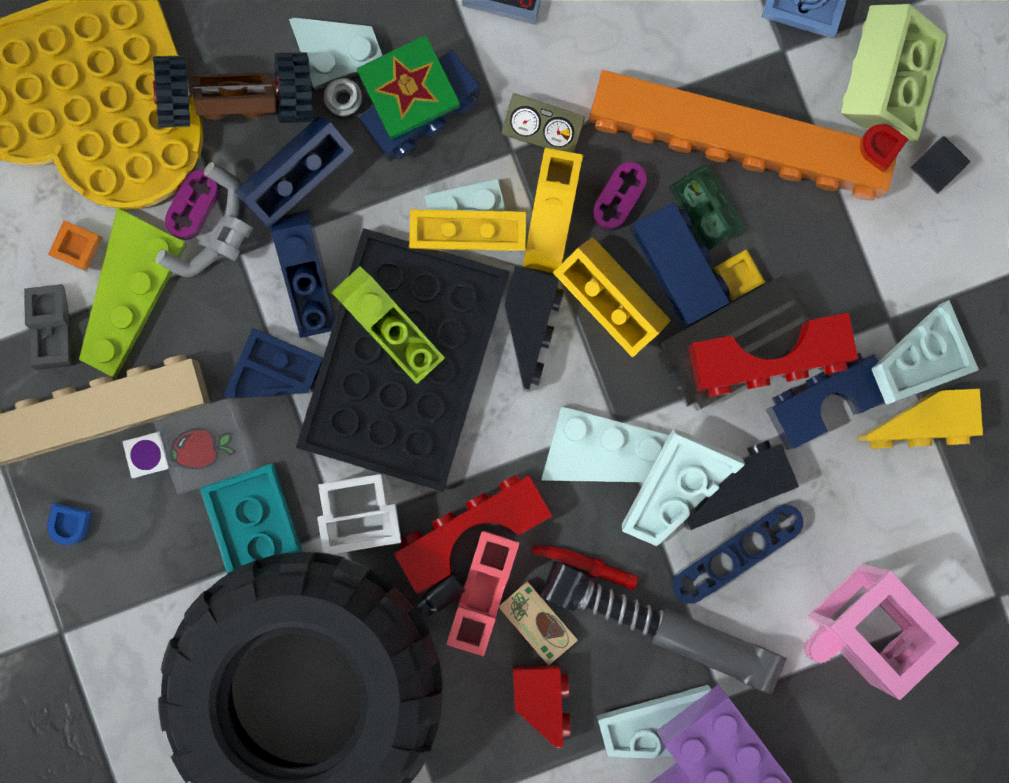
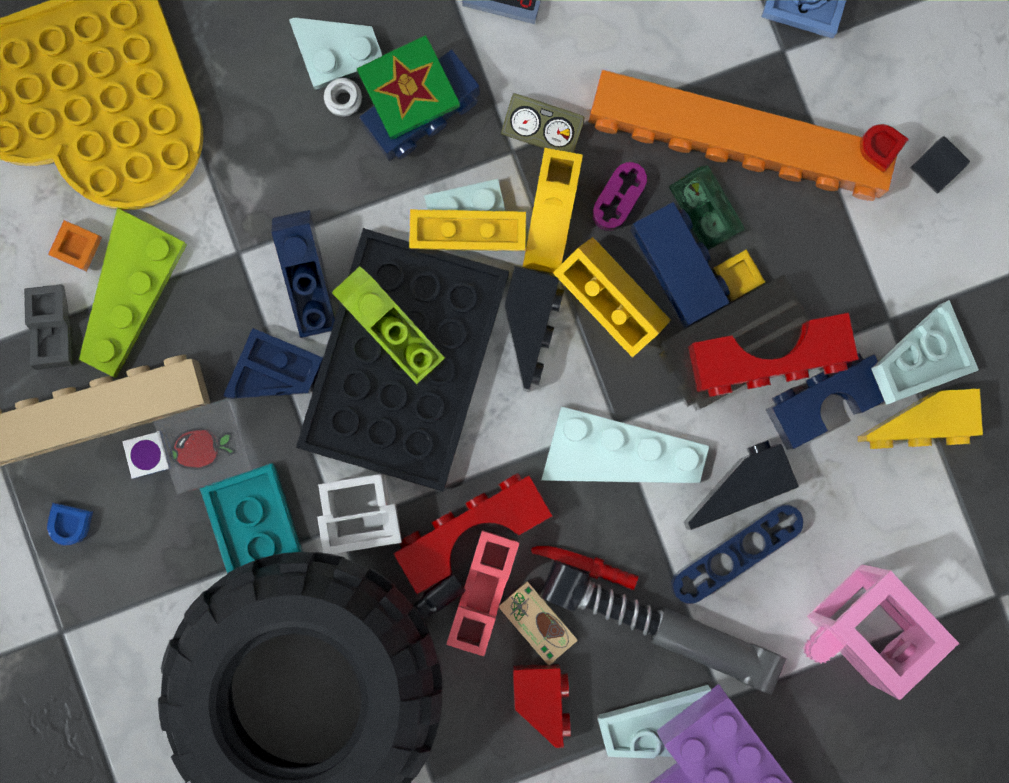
(200, 209): magenta beam -> none
(226, 237): light grey piece -> none
(233, 93): plate -> none
(294, 171): dark blue brick -> none
(676, 484): light aqua wing -> none
(894, 69): yellowish green slope -> none

